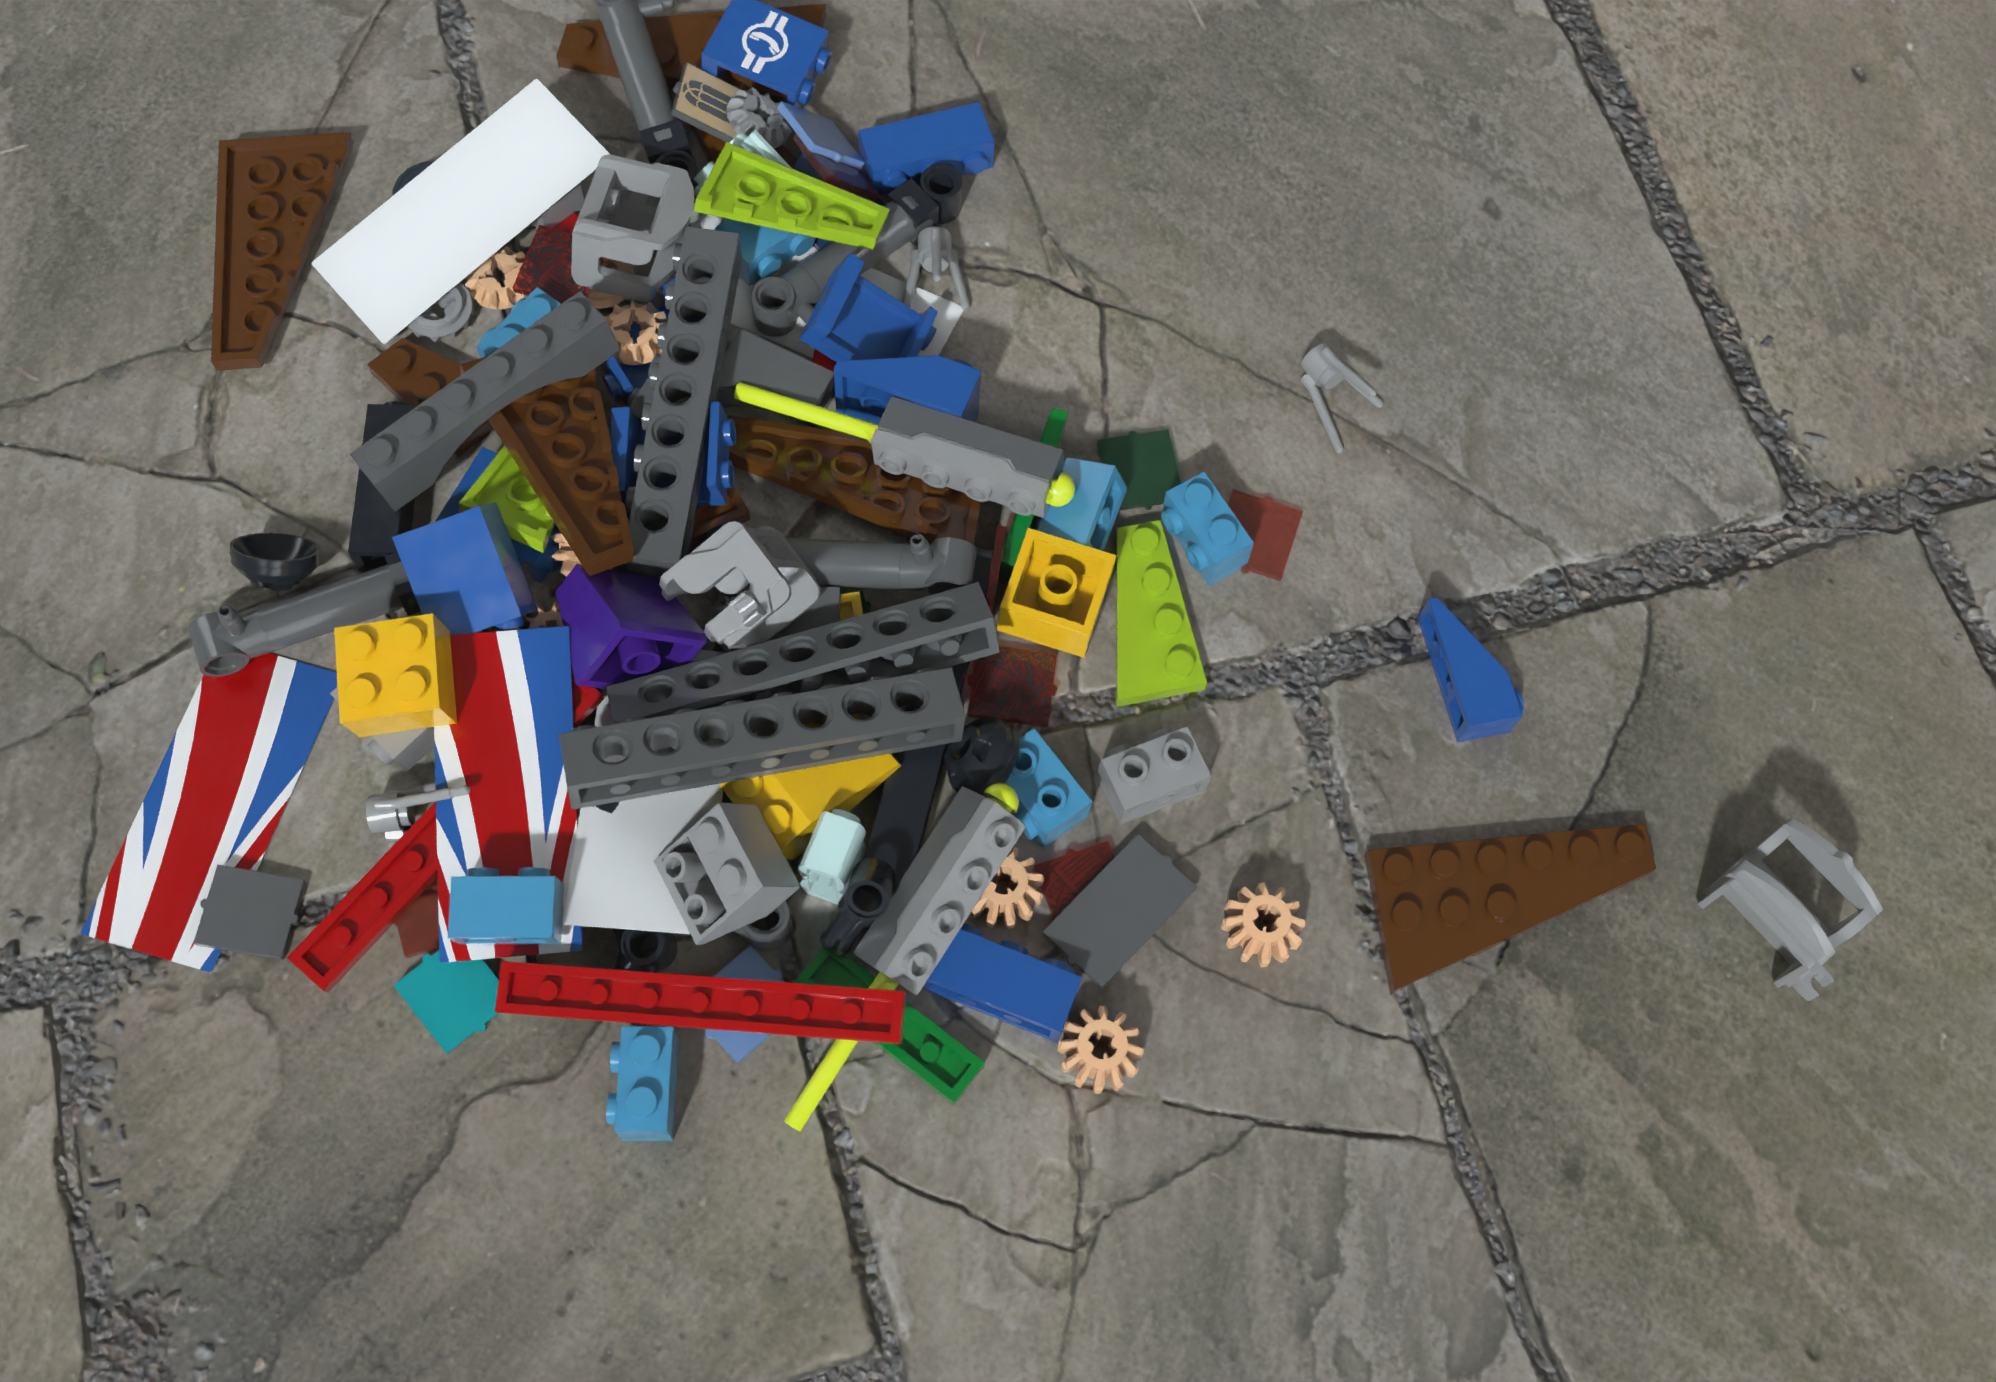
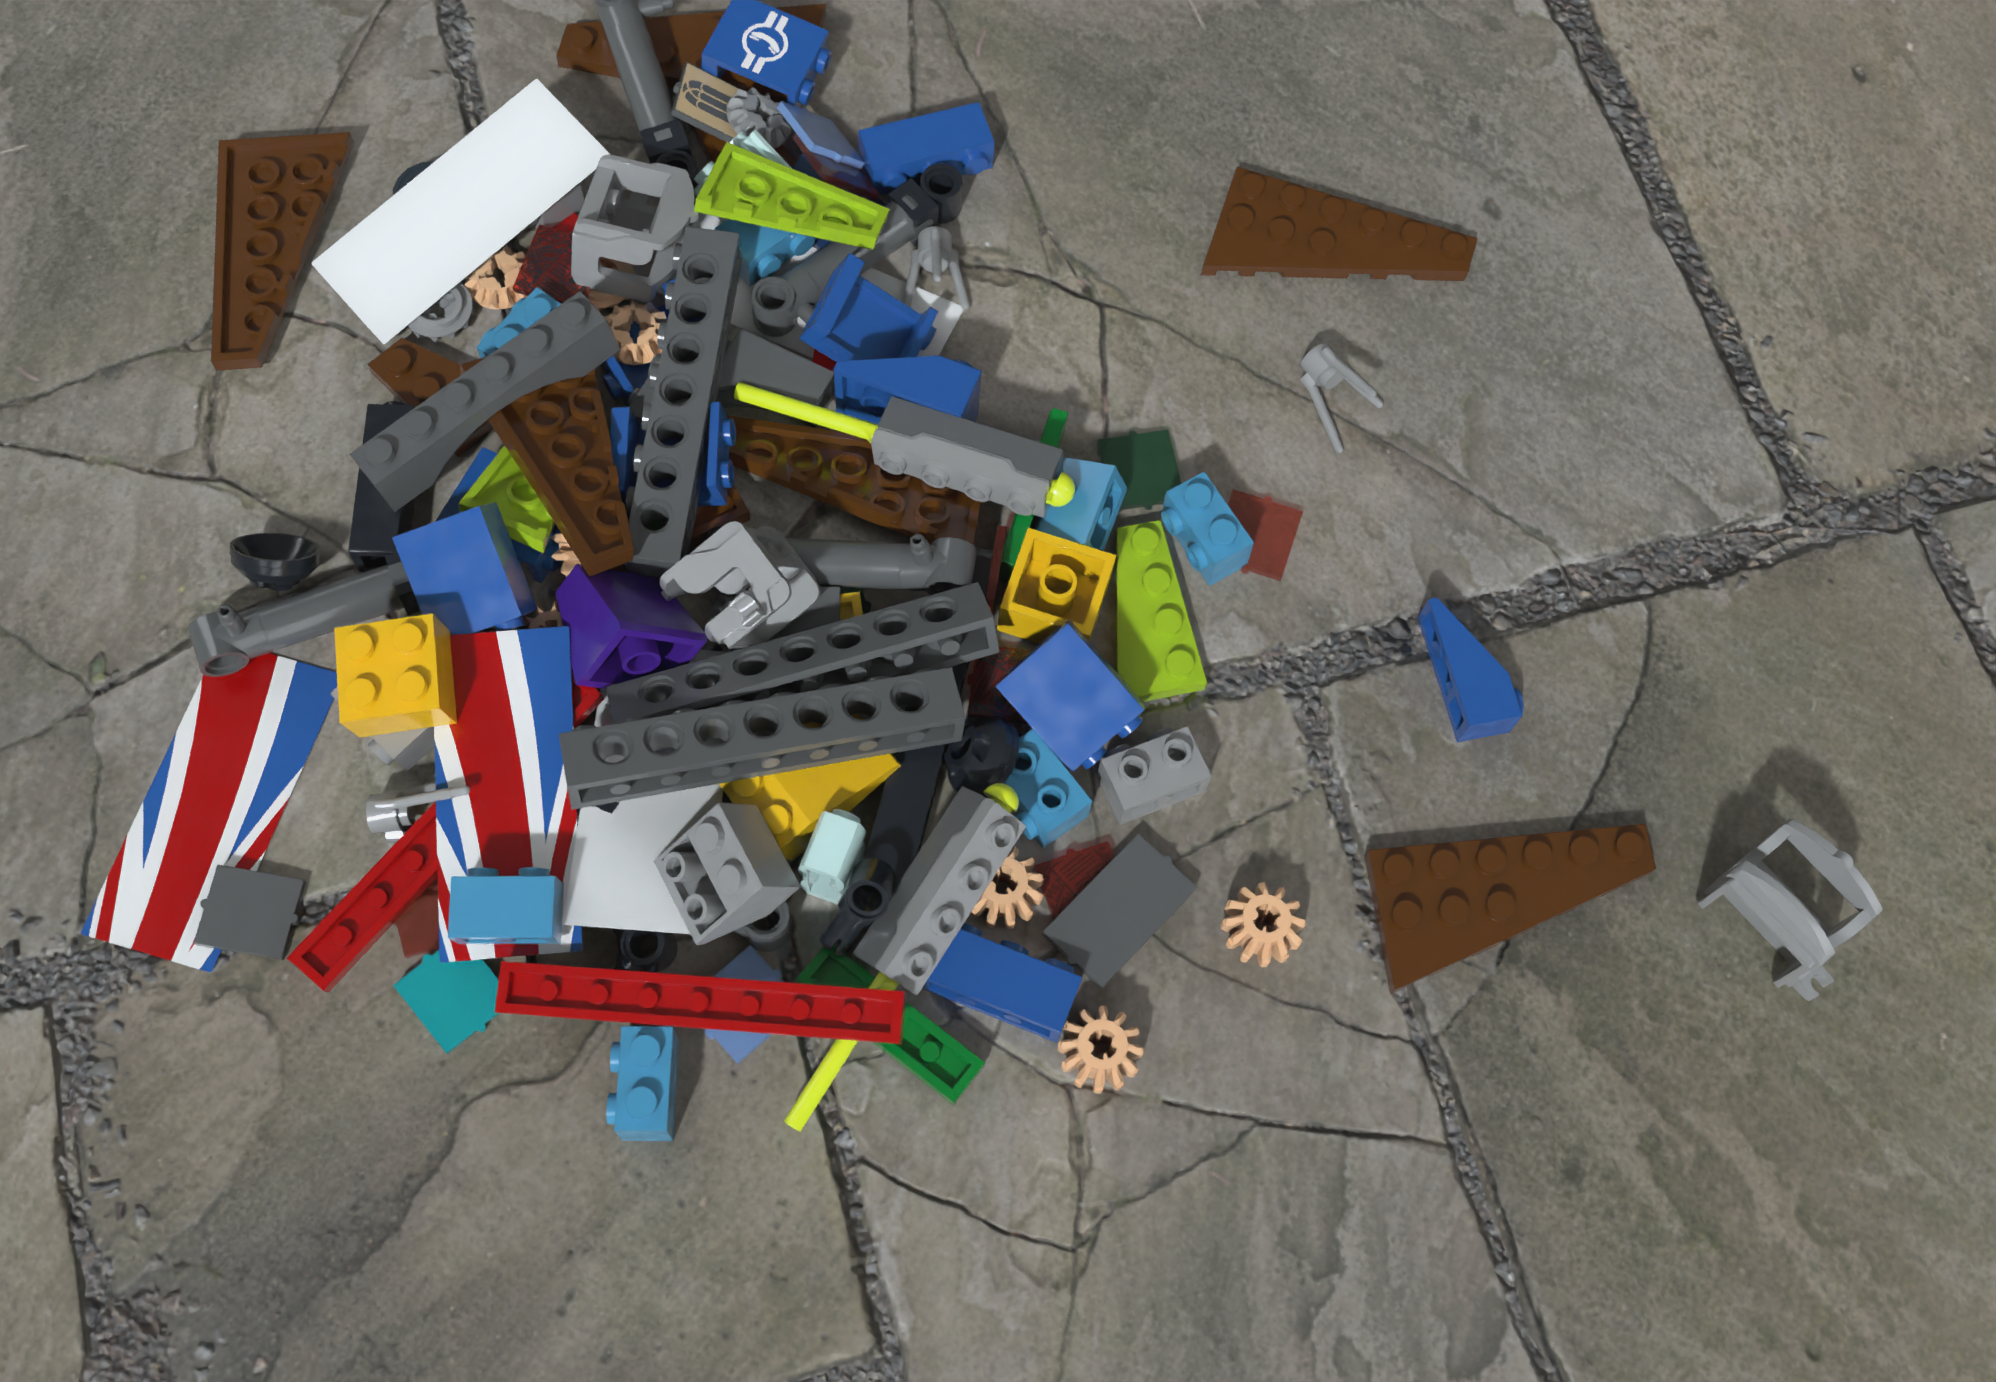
(1072, 697): none -> brick
(1320, 235): none -> reddish brown wing

